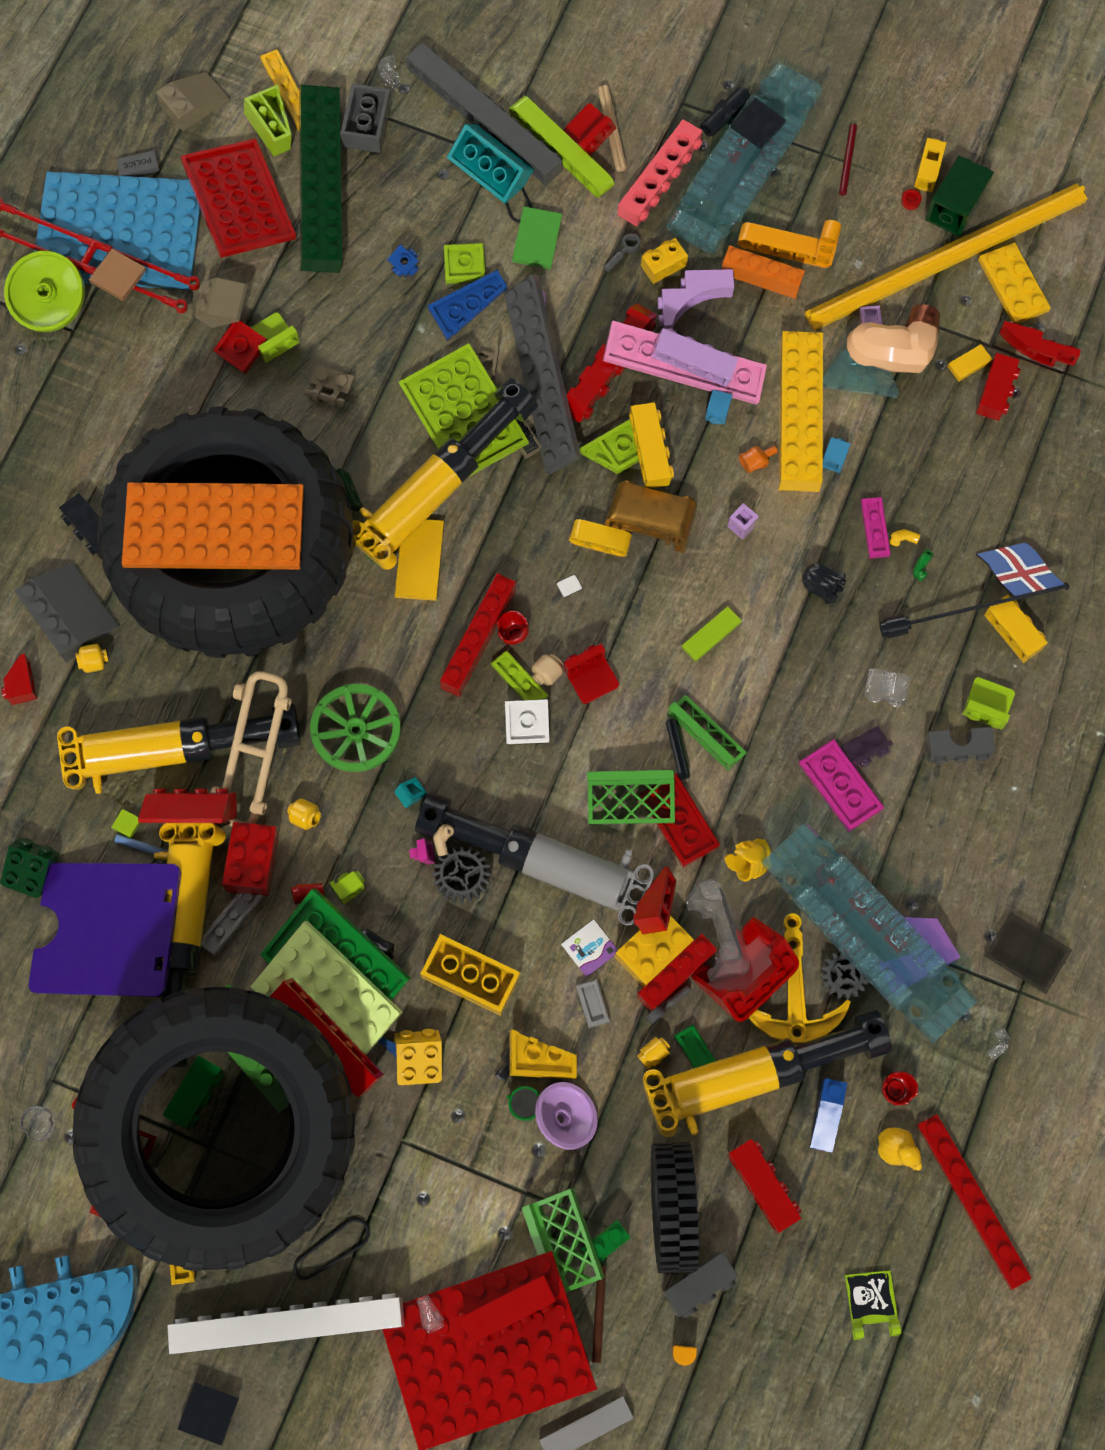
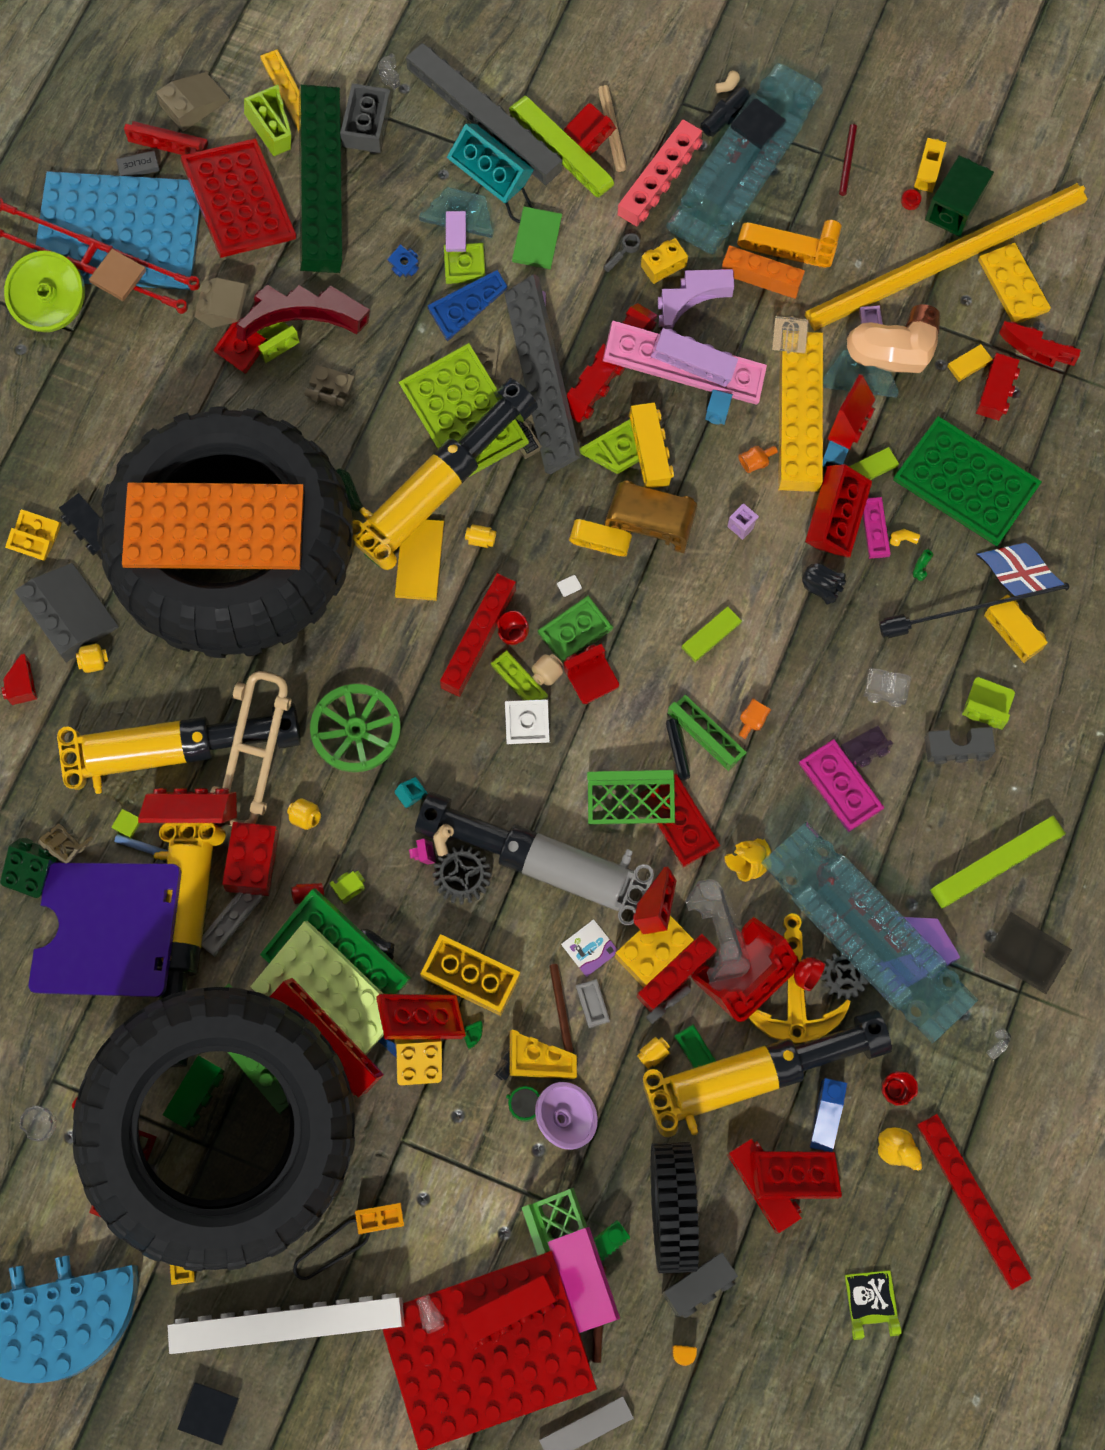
(33, 535): none -> yellow slope
(57, 842): none -> dark tan piece
(164, 139): none -> red fence
(300, 304): none -> dark red arch
(379, 1218): none -> light orange hinge
(420, 1016): none -> red tile
(455, 231): none -> lavender tile
(456, 200): none -> clear light blue wing
(473, 1034): none -> green tile
(480, 536): none -> yellow brick
(561, 1009): none -> copper bar
(575, 629): none -> bright green tile
(584, 1279): none -> dark pink tile
(730, 83): none -> tan arm
(753, 717): none -> orange piece
(790, 334): none -> clear piece
(795, 1175): none -> red tile
(808, 973): none -> red hair
(838, 510): none -> red slope
(853, 414): none -> red slope
(876, 464): none -> lime tile
(967, 481): none -> green plate
(997, 862): none -> lime beam

